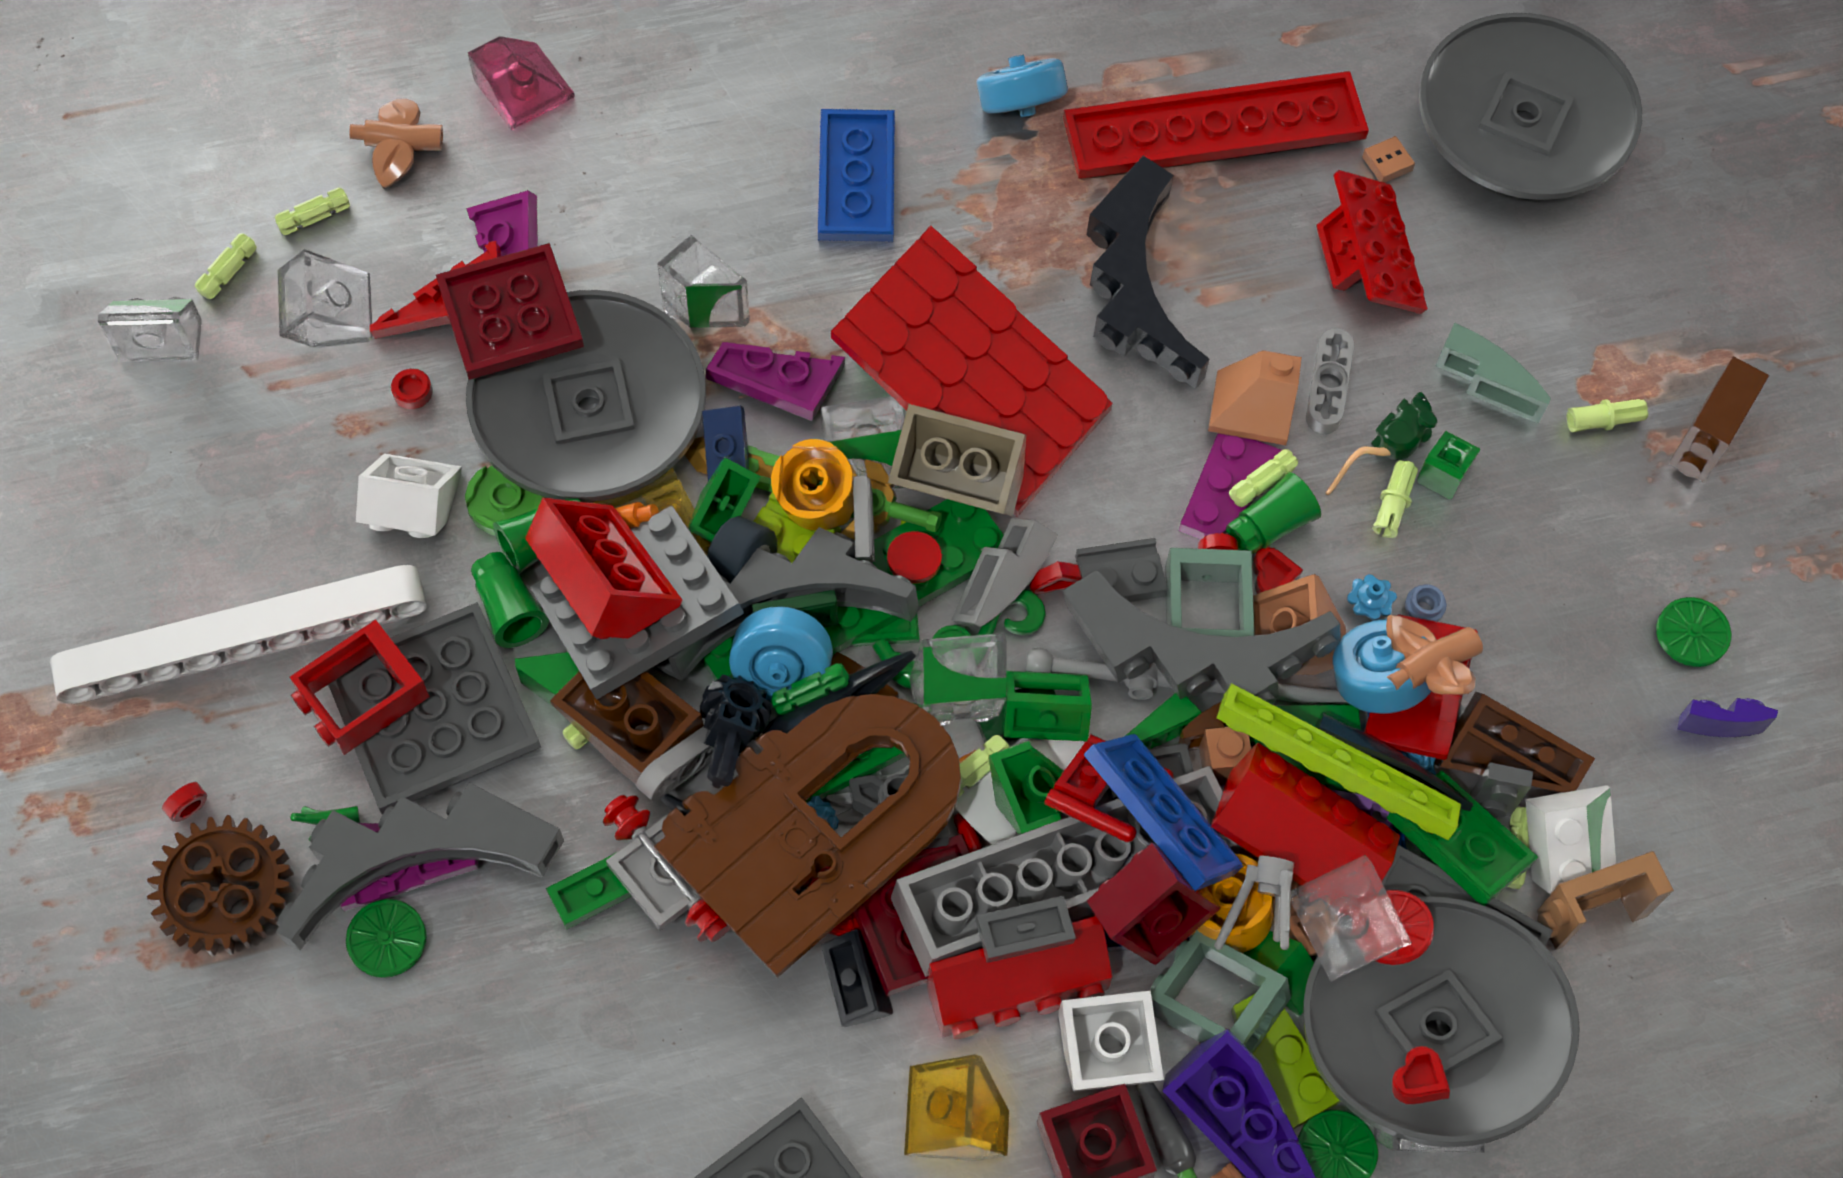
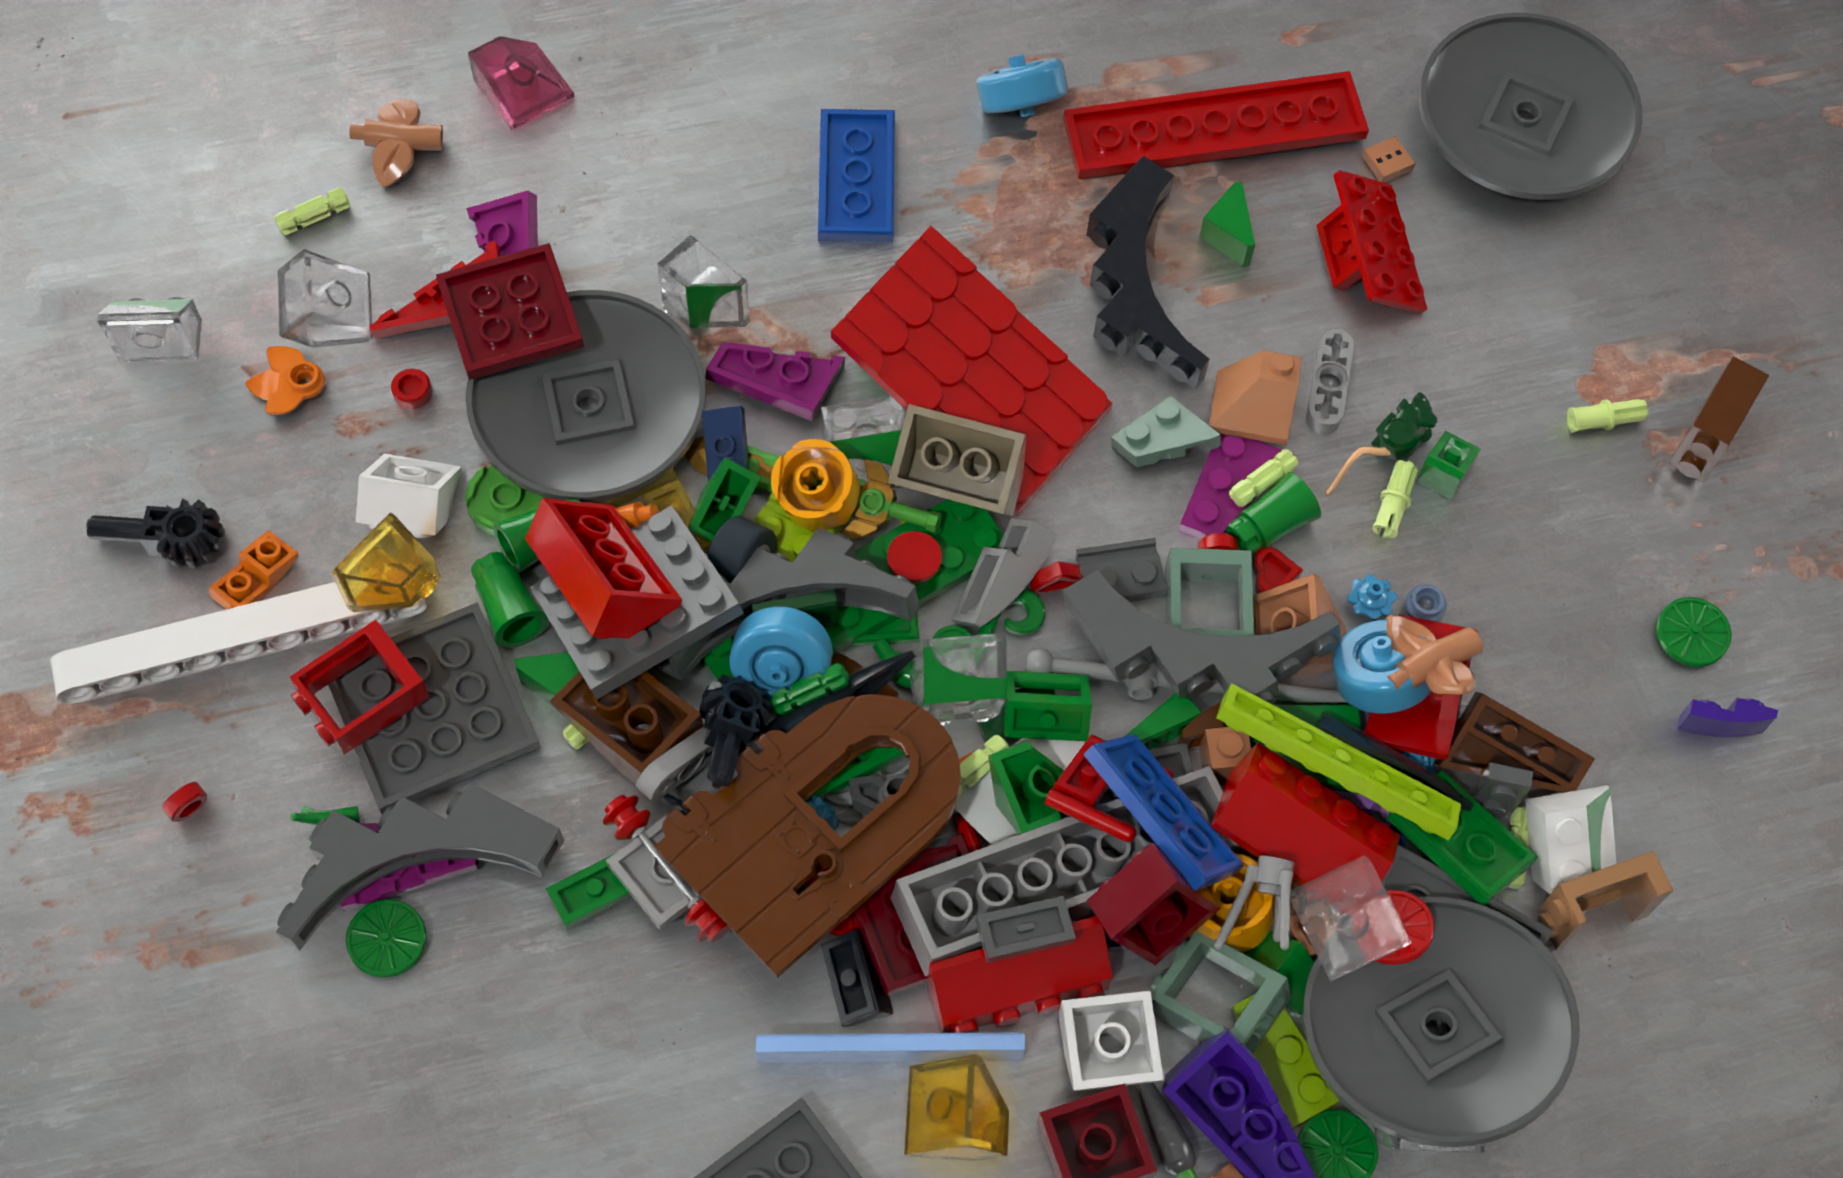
(163, 531): none -> black gear
(213, 921): reddish brown gear -> none
(225, 266): yellowish green axle -> none
(258, 572): none -> orange slope
(282, 382): none -> orange plate
(386, 570): none -> clear yellow slope
(863, 519): light grey tile -> none
(888, 1047): none -> light blue tile
(1163, 434): none -> sand green wing
(1229, 226): none -> green slope
(1420, 1078): red tile -> none
(1493, 374): sand green slope -> none

